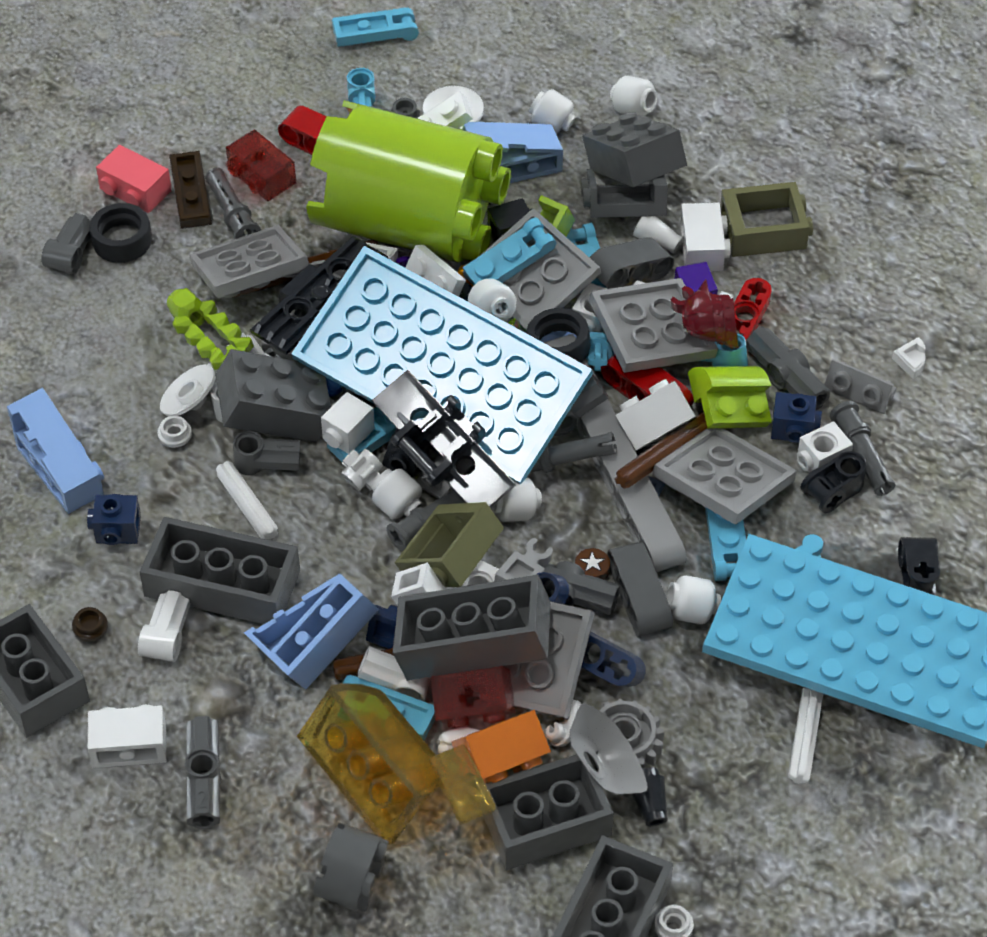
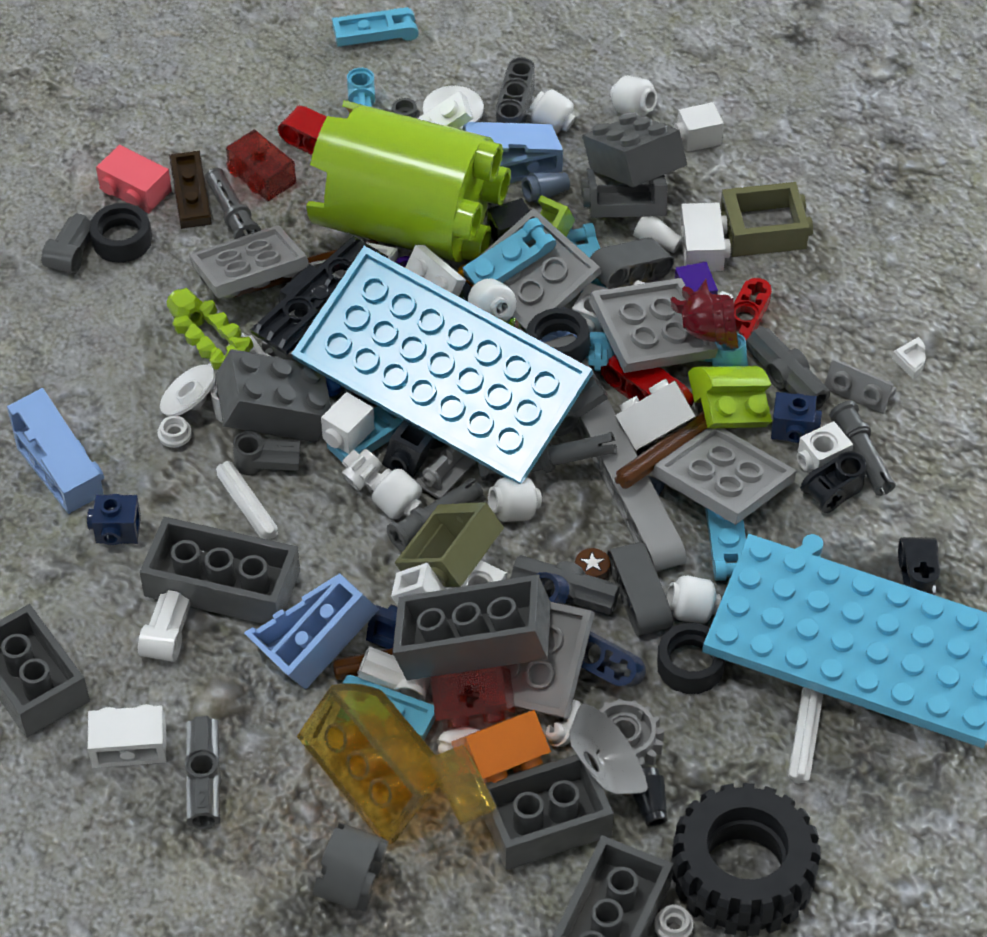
(89, 624): dark brown plate -> none
(448, 434): piece -> none
(516, 91): none -> dark grey beam
(524, 565): light grey plate -> none
(544, 184): none -> sand blue cone
(681, 680): none -> black tyre
(700, 127): none -> white brick
(736, 901): none -> black tyre

